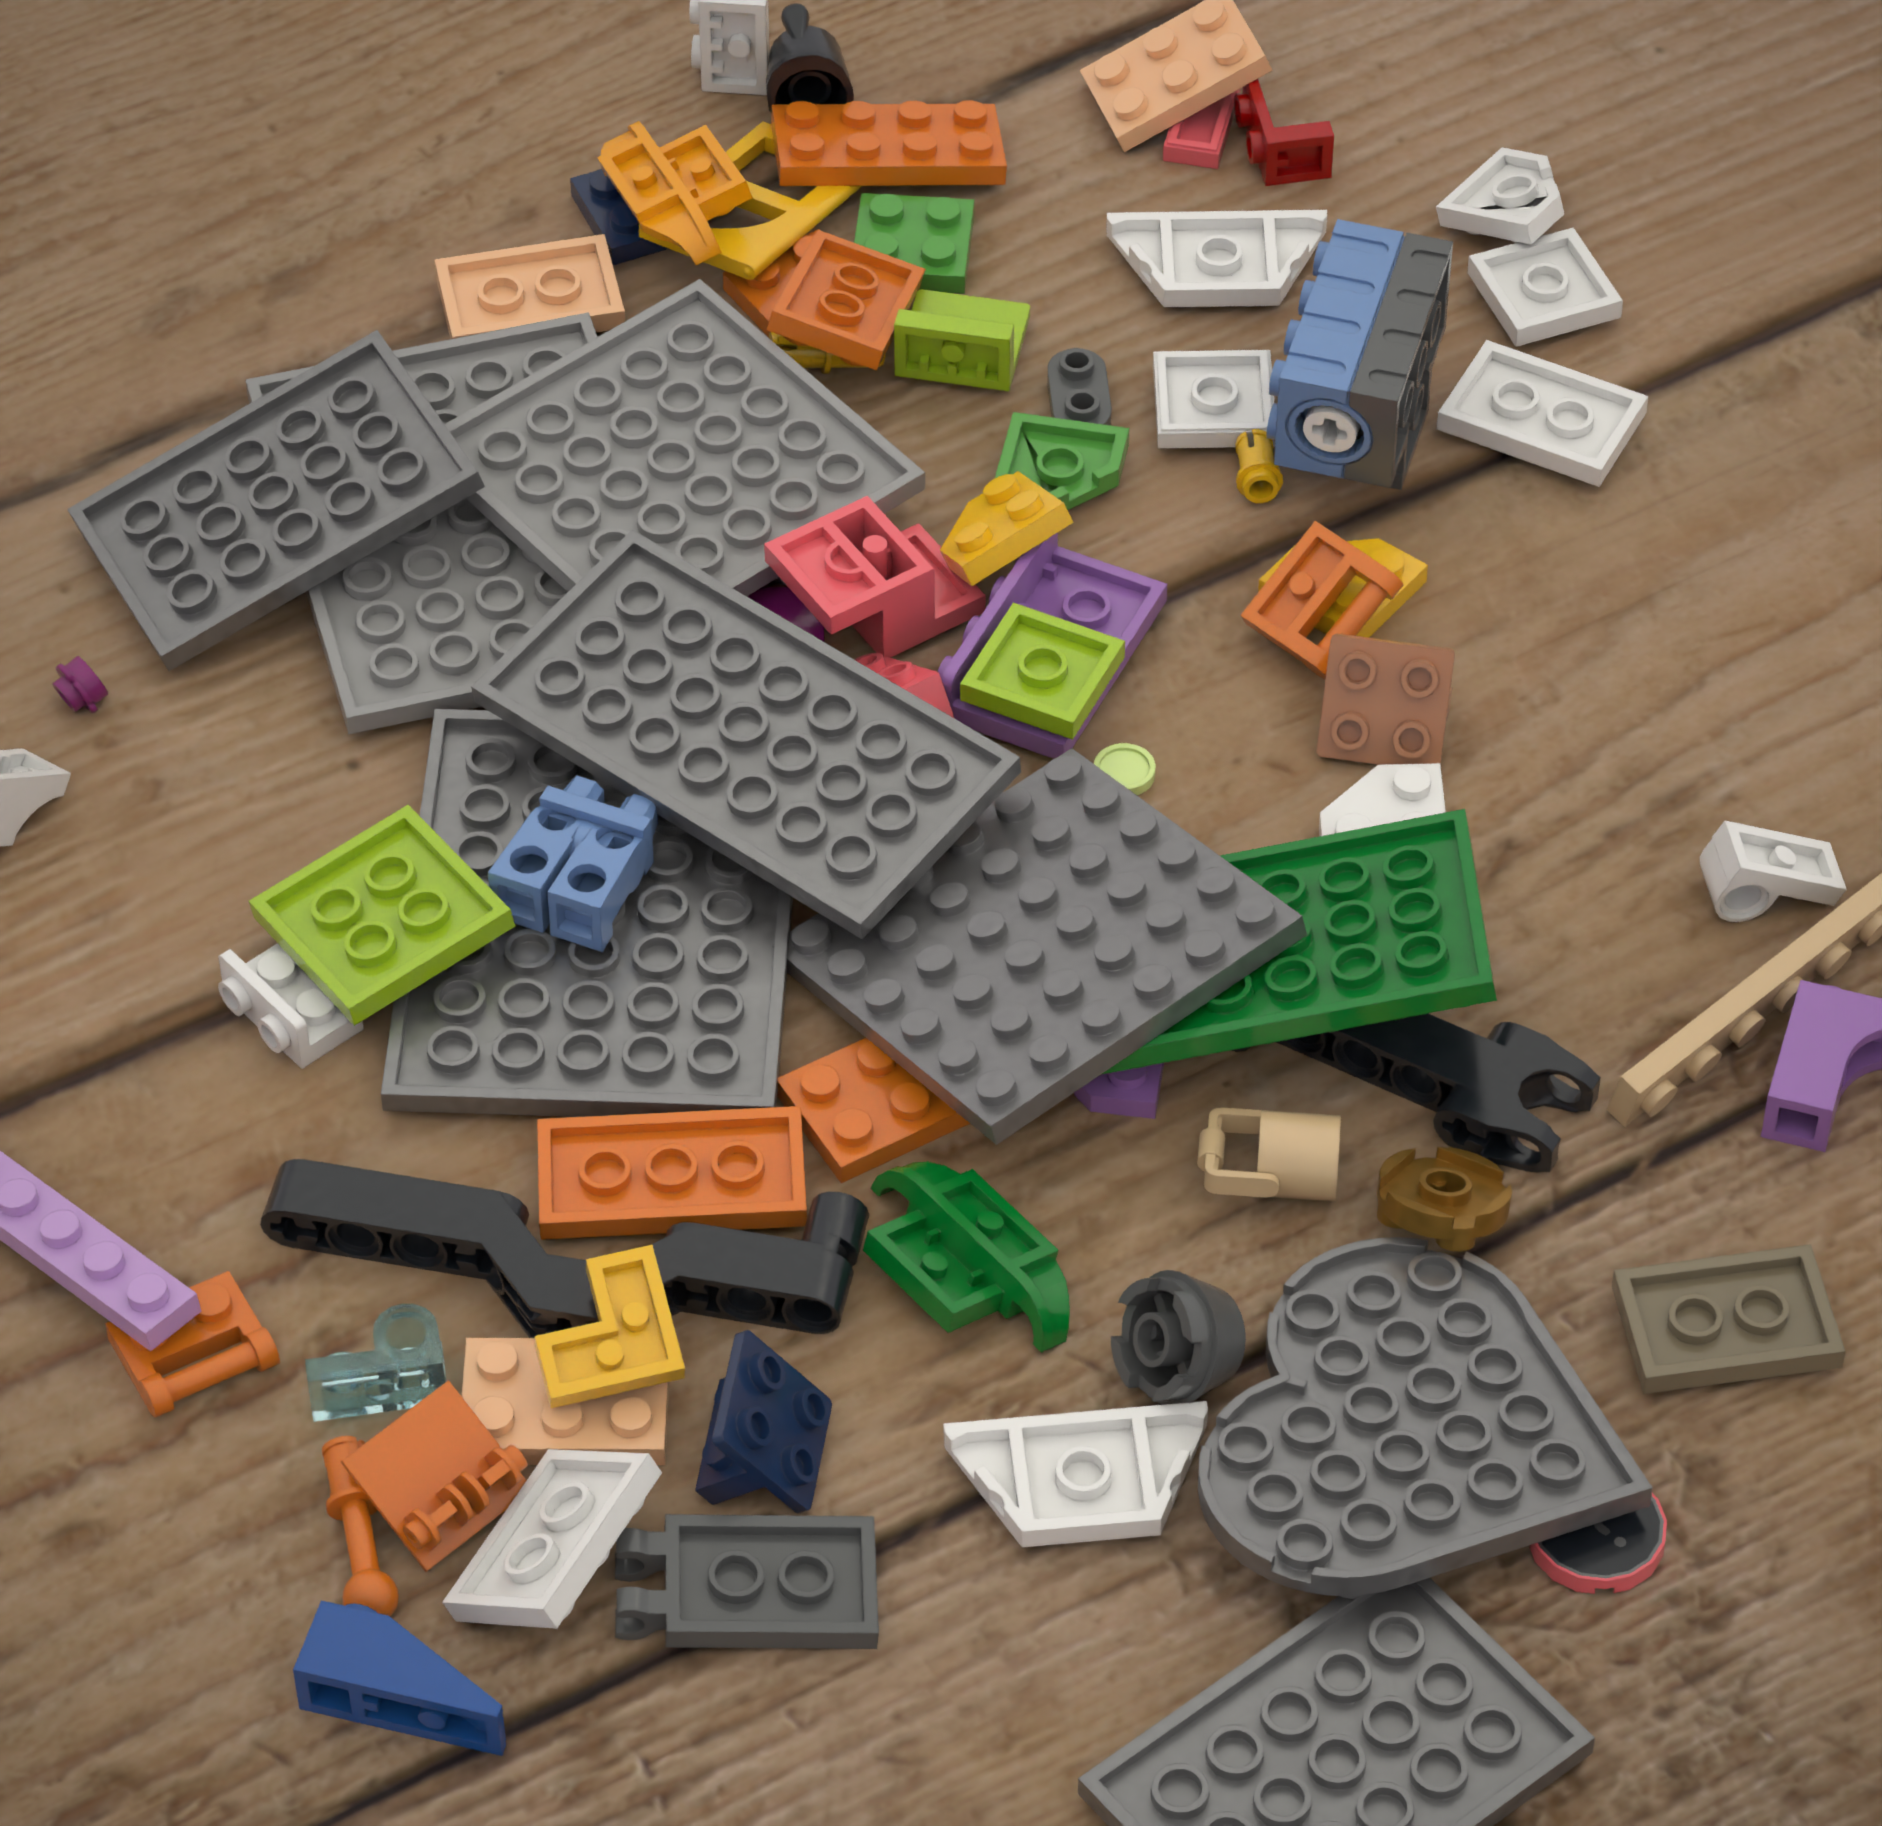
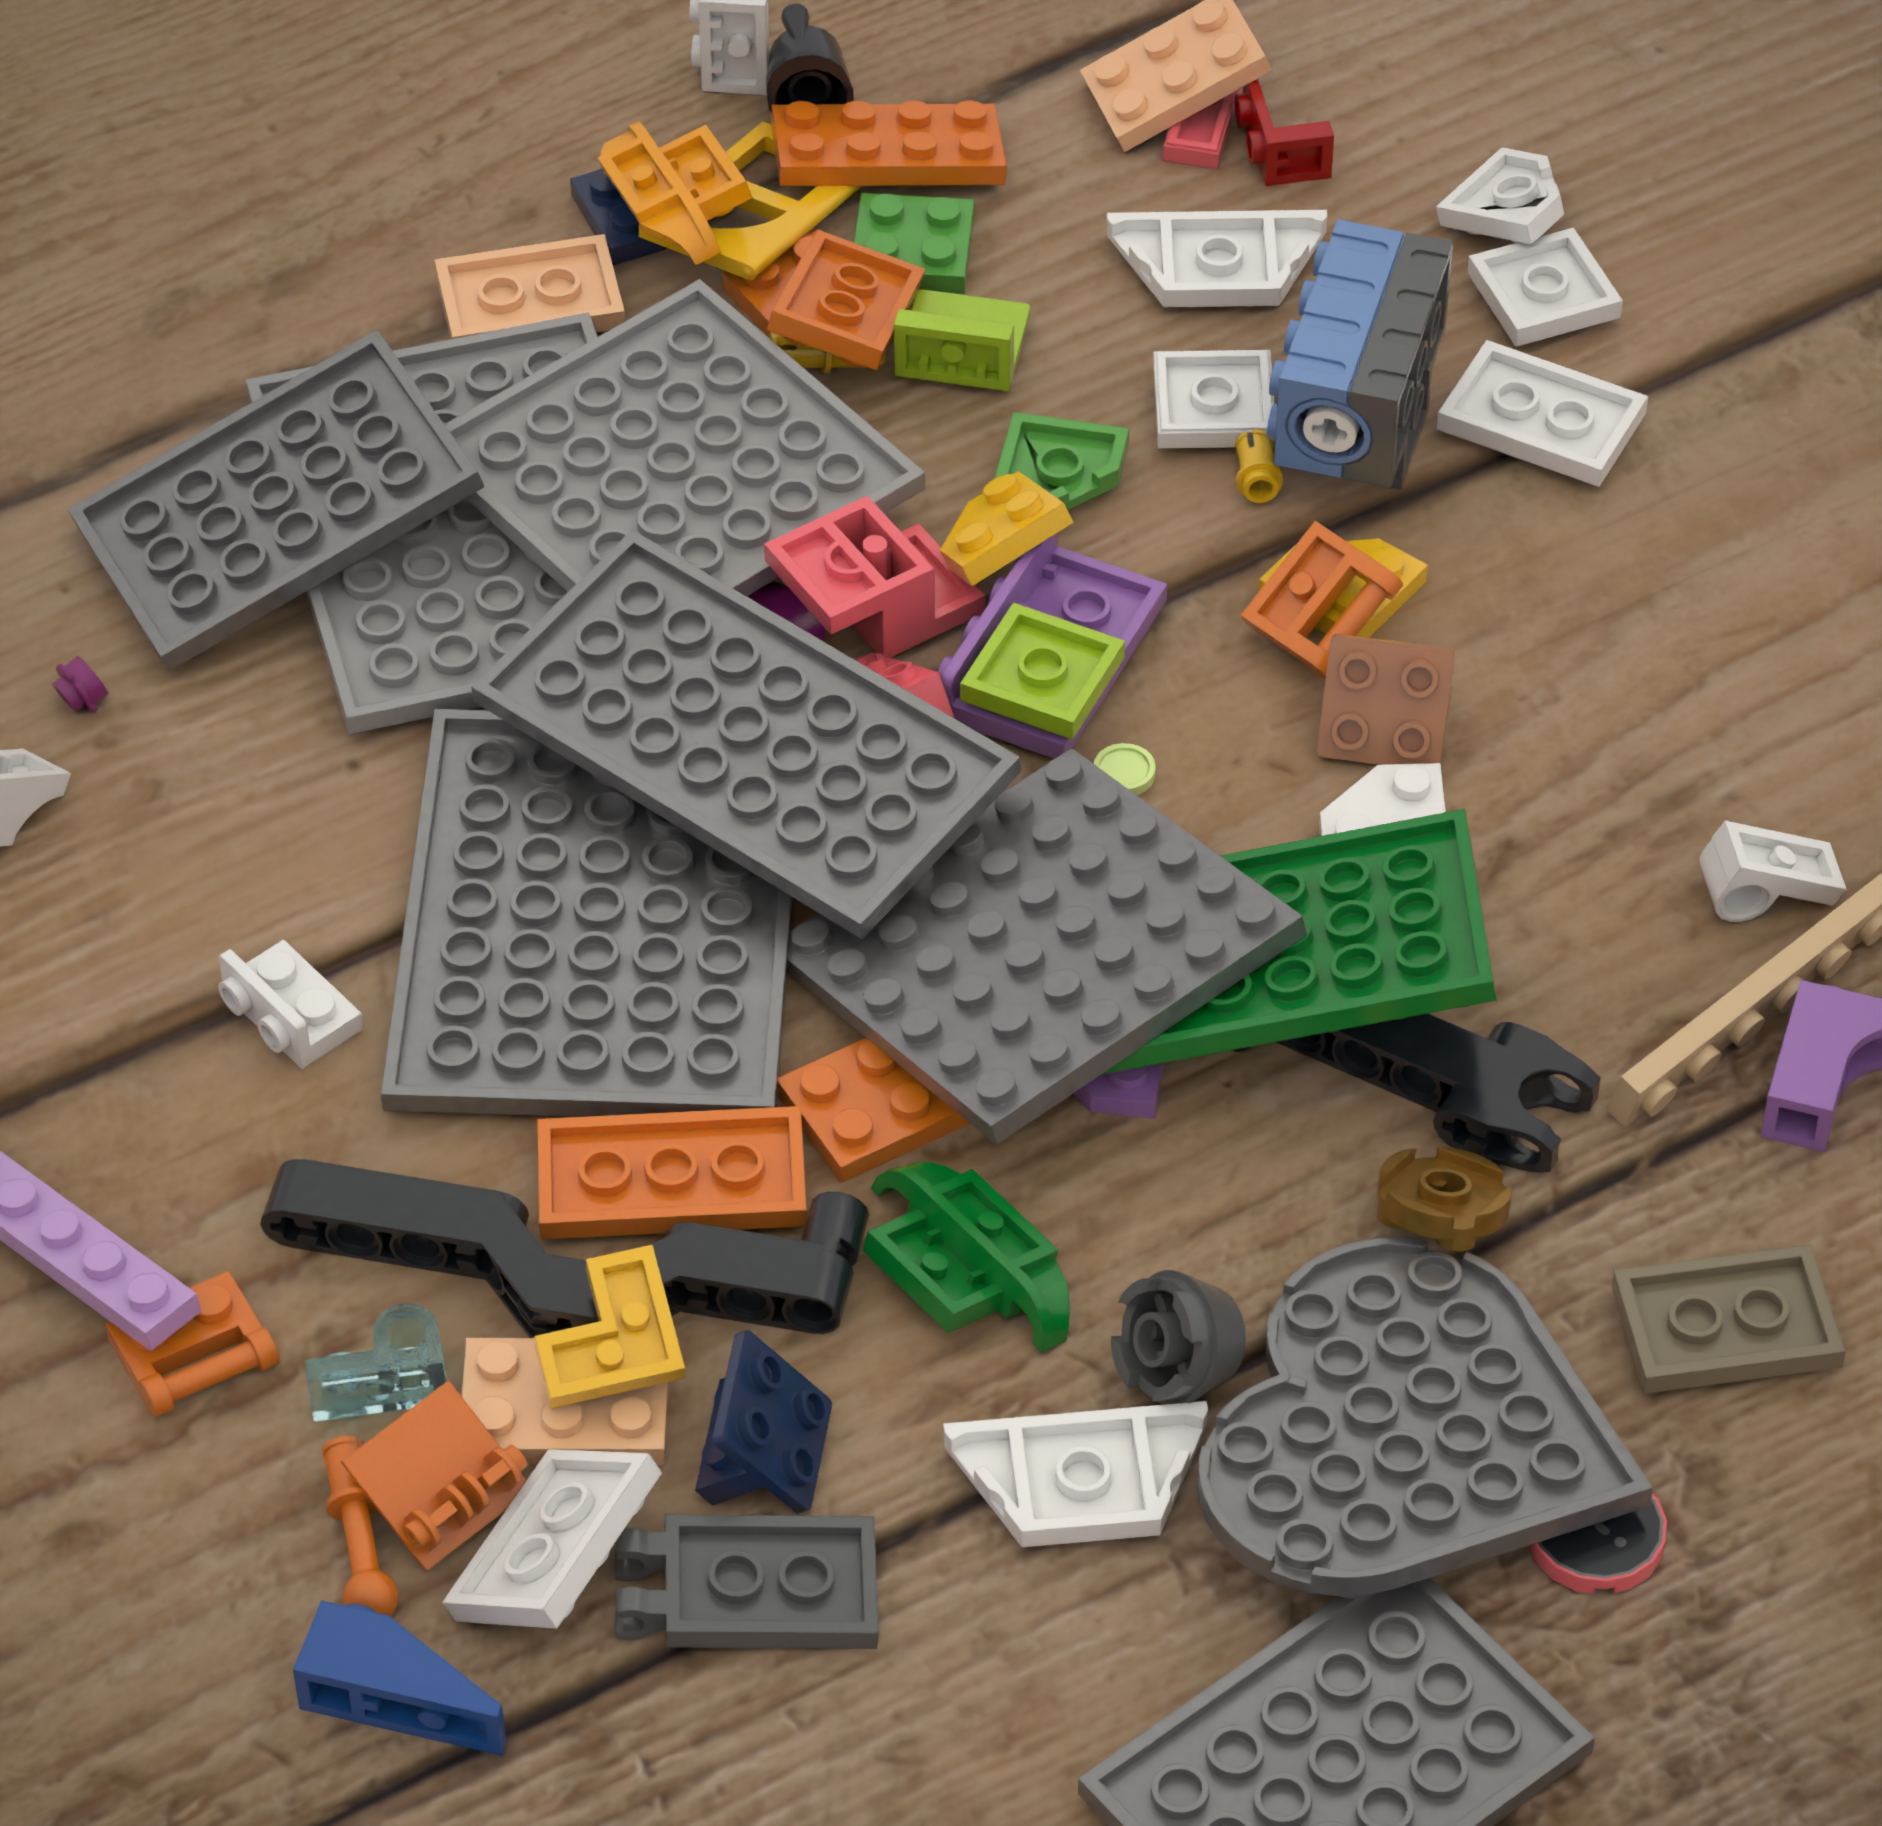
(381, 914): lime plate -> none
(576, 862): medium blue hips -> none
(1079, 387): dark grey plate -> none
(1294, 1154): tan piece -> none

